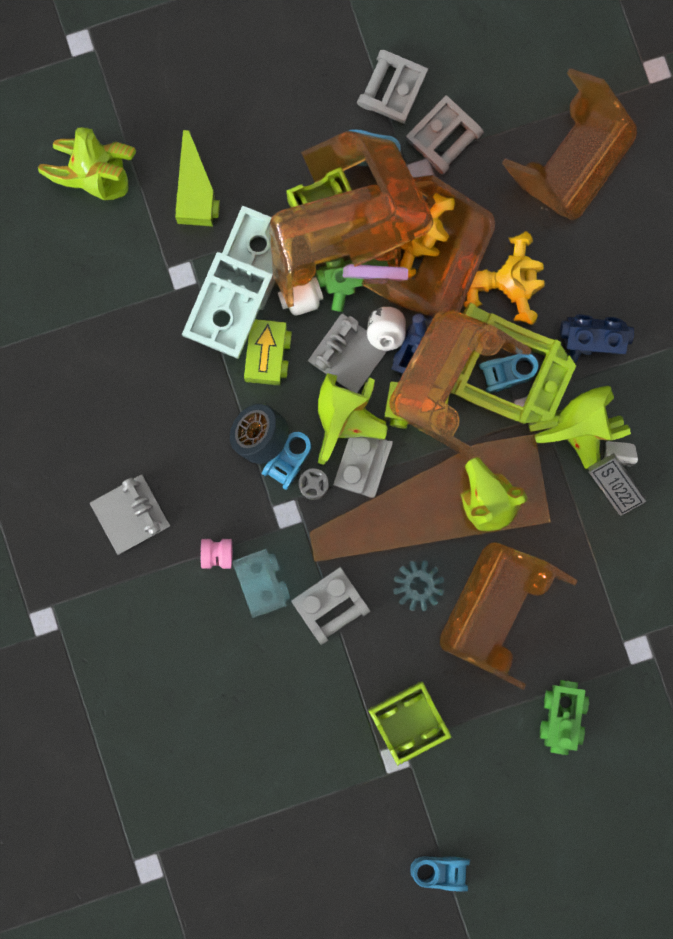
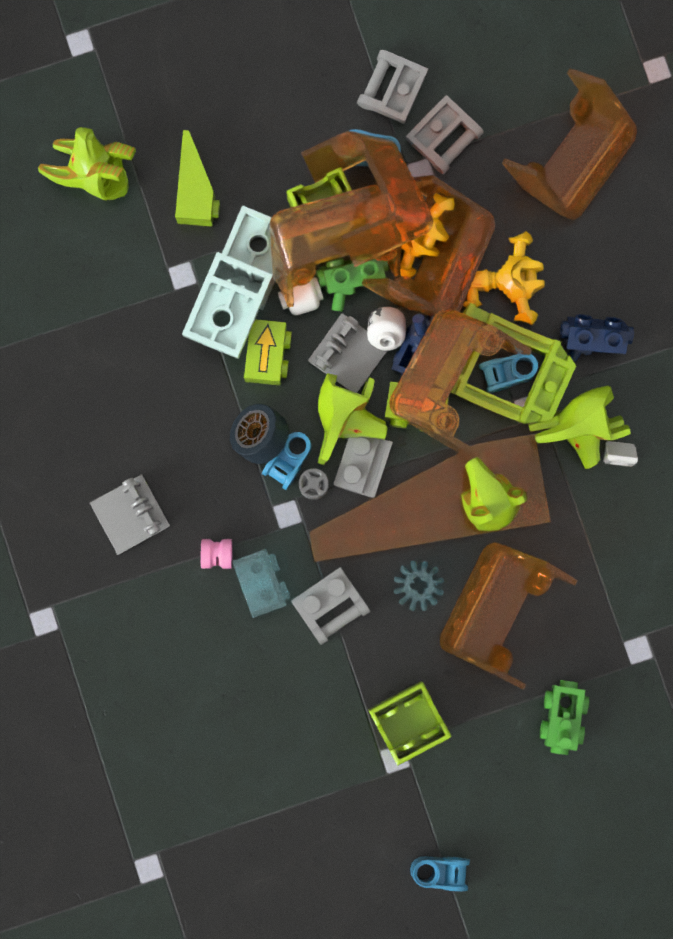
(375, 272): lavender tile -> none
(617, 484): flat silver tile -> none

